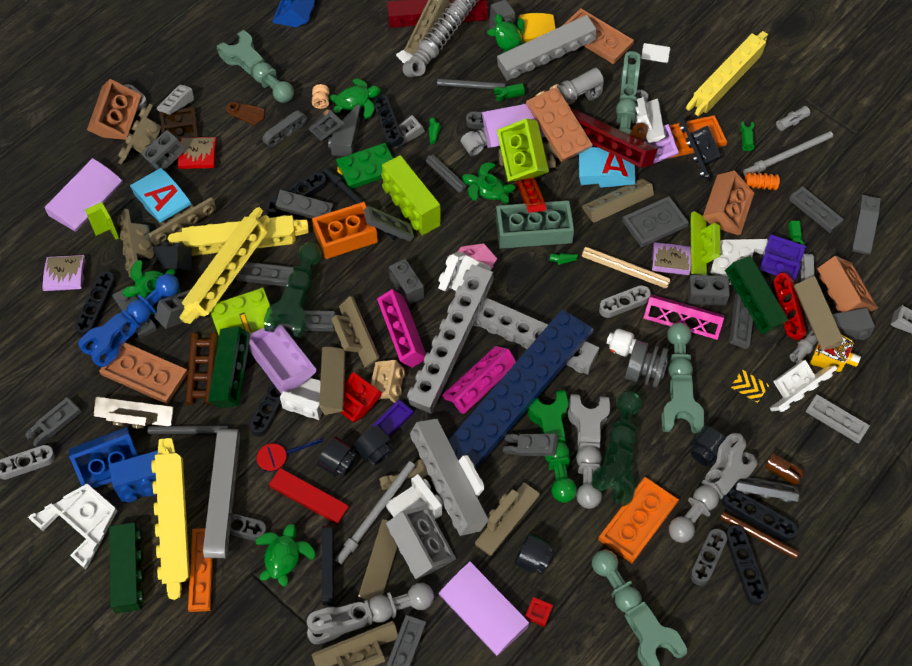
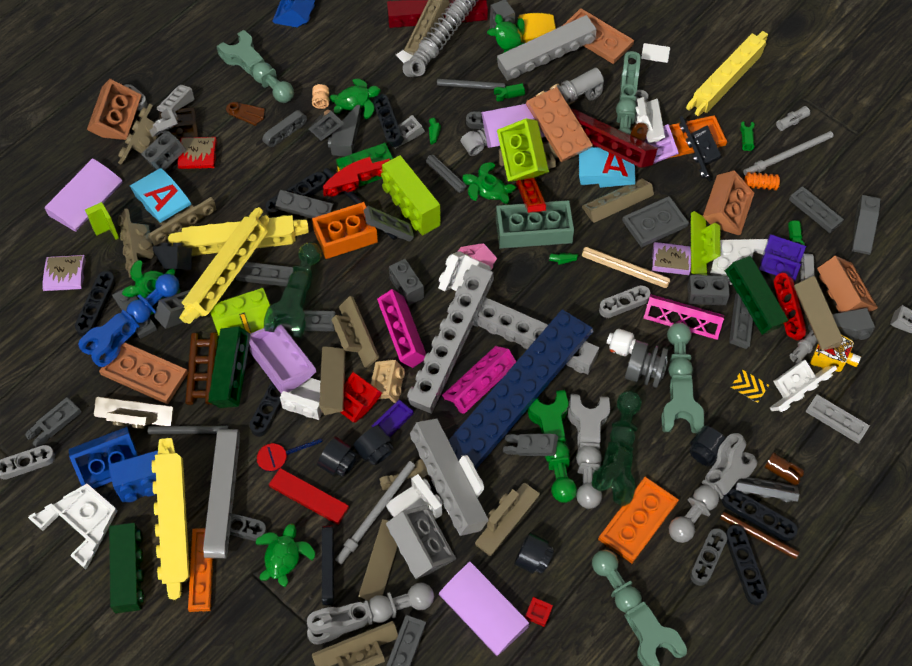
(168, 121): none -> light grey bracket
(348, 177): none -> red slope

